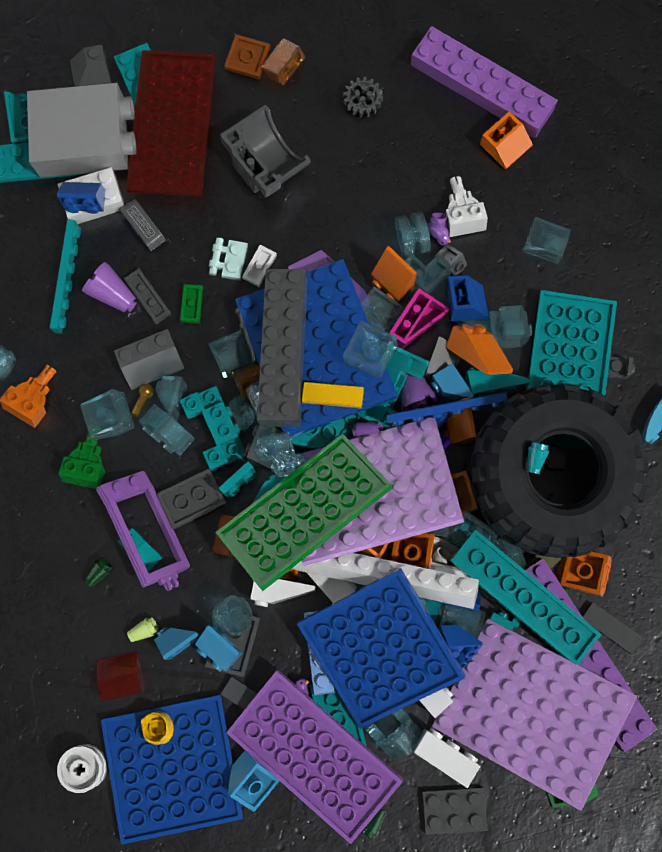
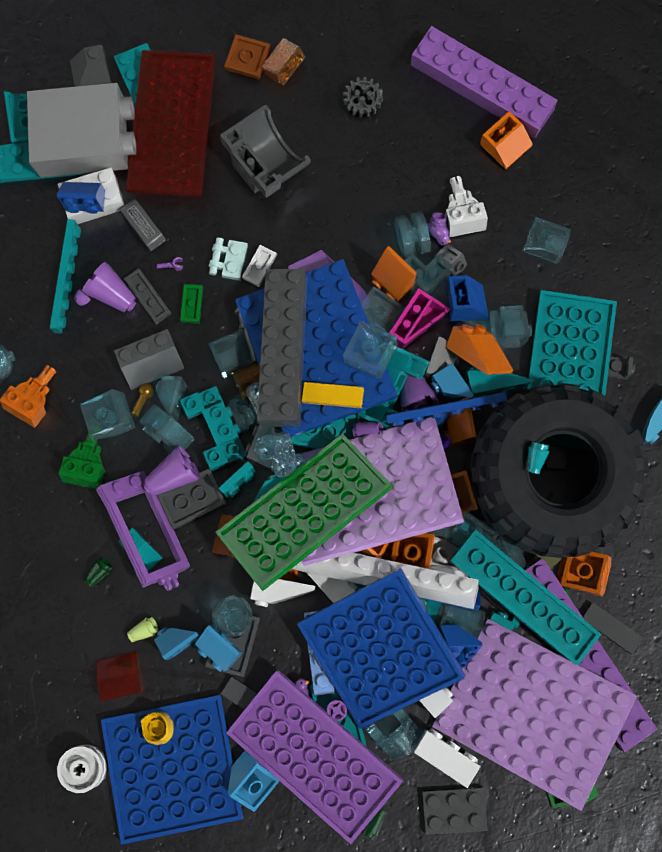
(81, 298): none -> medium lavender hinge
(172, 264): none -> medium lavender hand
(172, 473): none -> medium lavender cone
(338, 710): none -> medium lavender wheel

